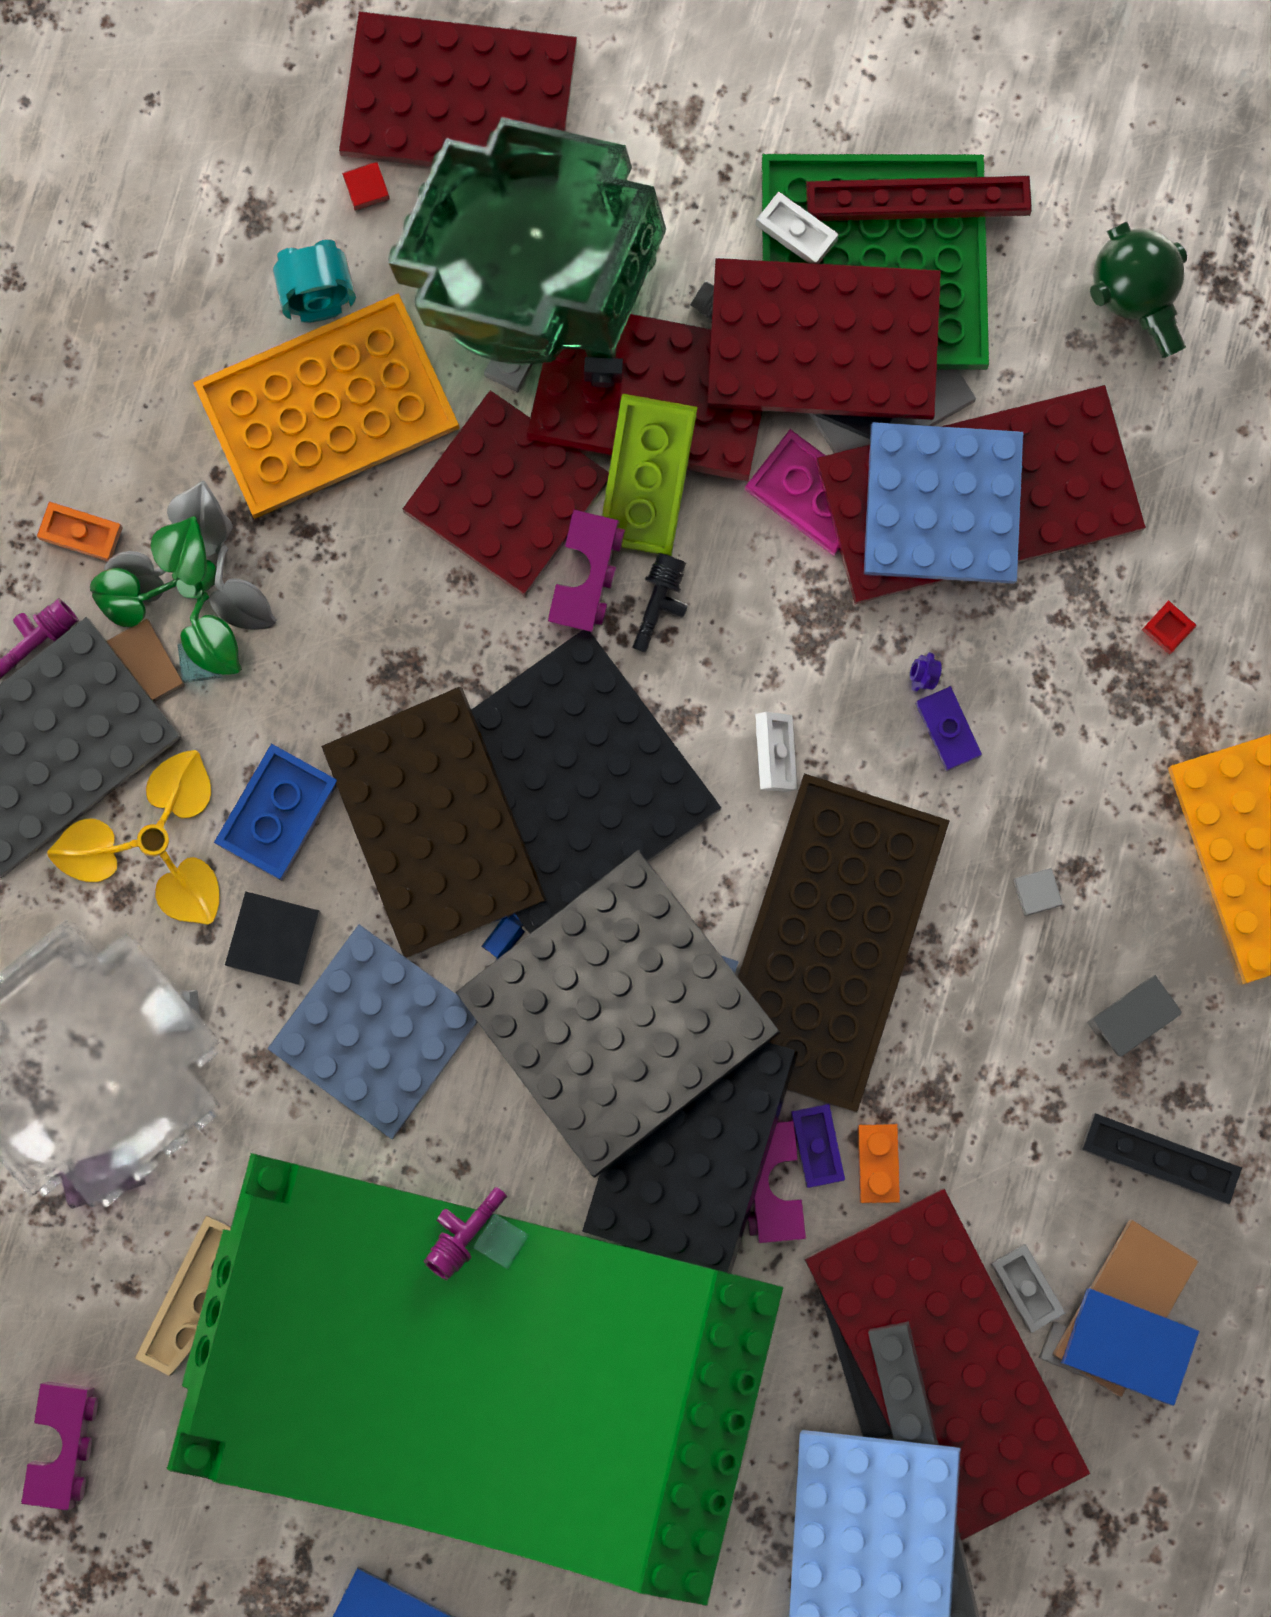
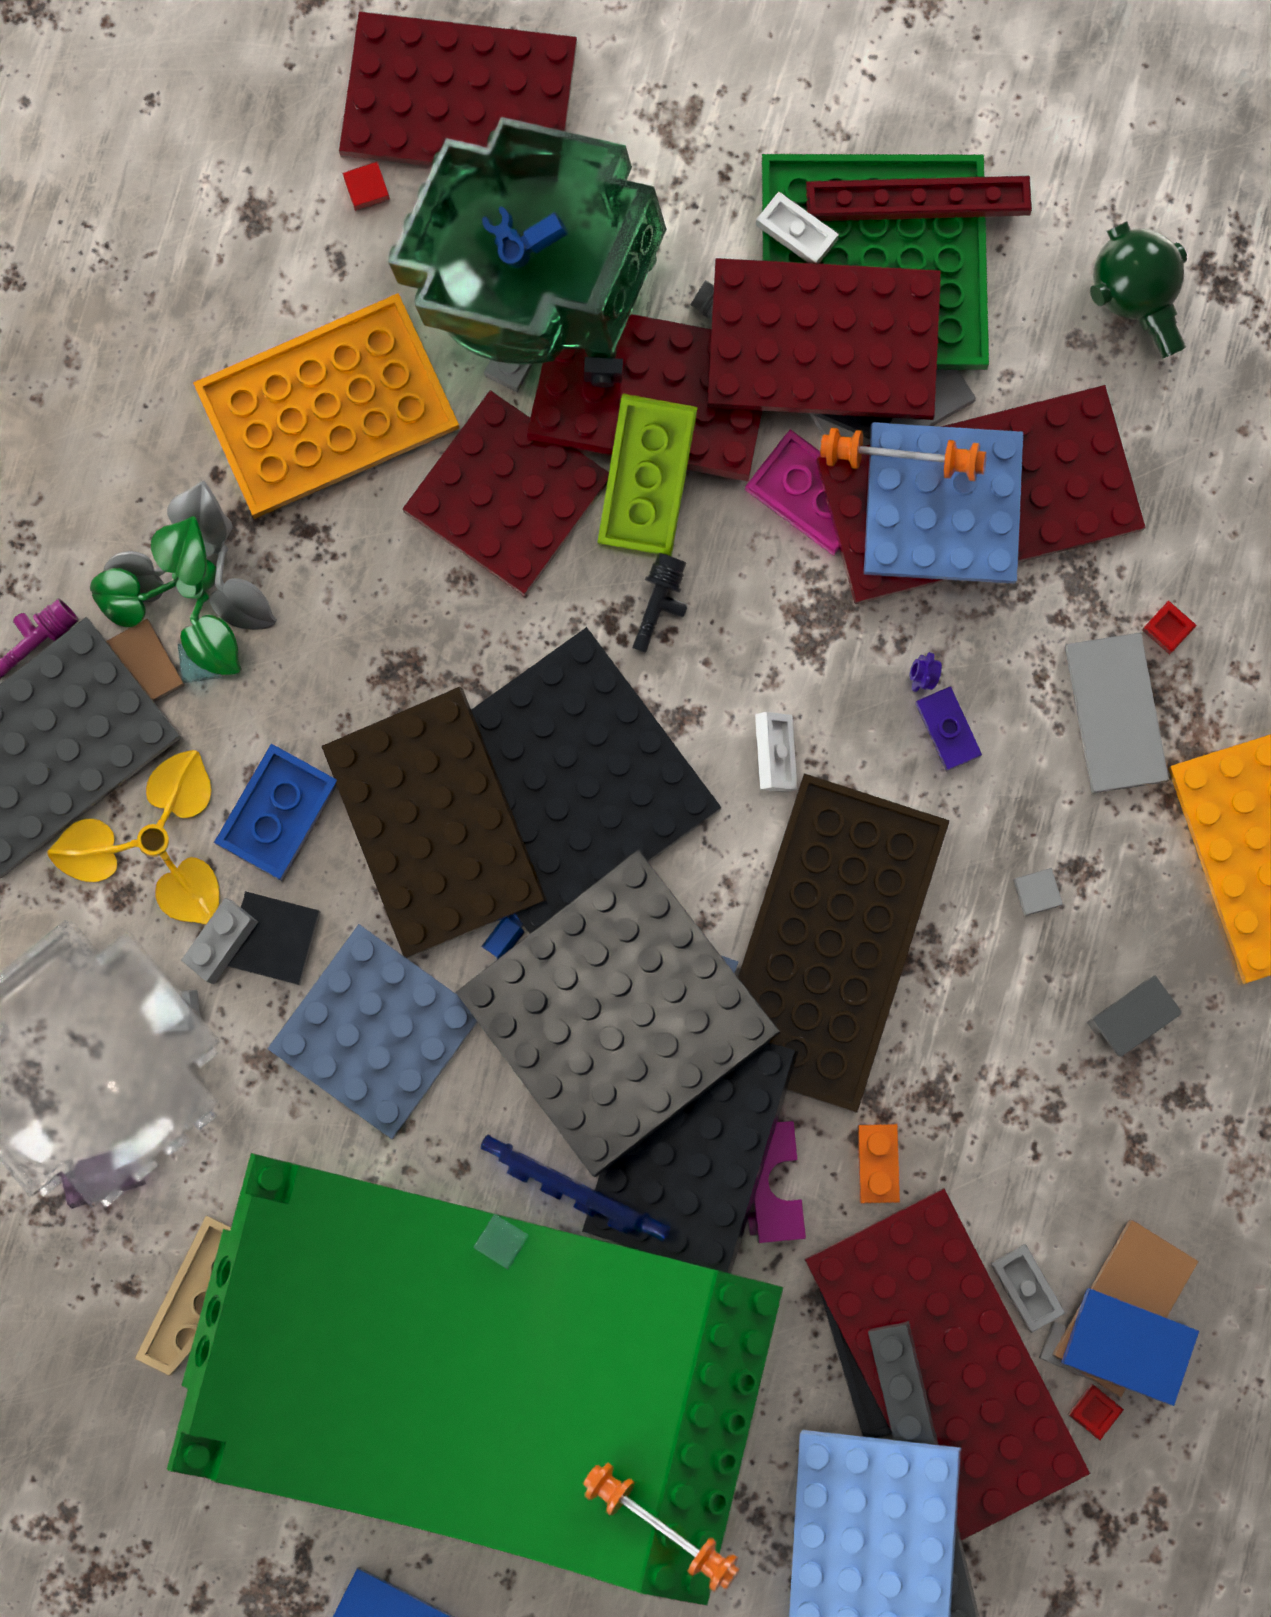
(68, 1411): magenta arch -> none
(79, 531): orange plate -> none
(219, 941): none -> light grey plate
(313, 281): teal brick -> none
(450, 1252): magenta piece -> none
(516, 249): none -> blue bar
(582, 605): magenta arch -> none
(587, 1199): none -> clear blue plate
(709, 1562): none -> orange axle
(817, 1146): dark purple plate -> none
(851, 448): none -> orange axle
(1095, 1412): none -> red tile
(1116, 713): none -> light grey tile
(1161, 1158): black plate -> none

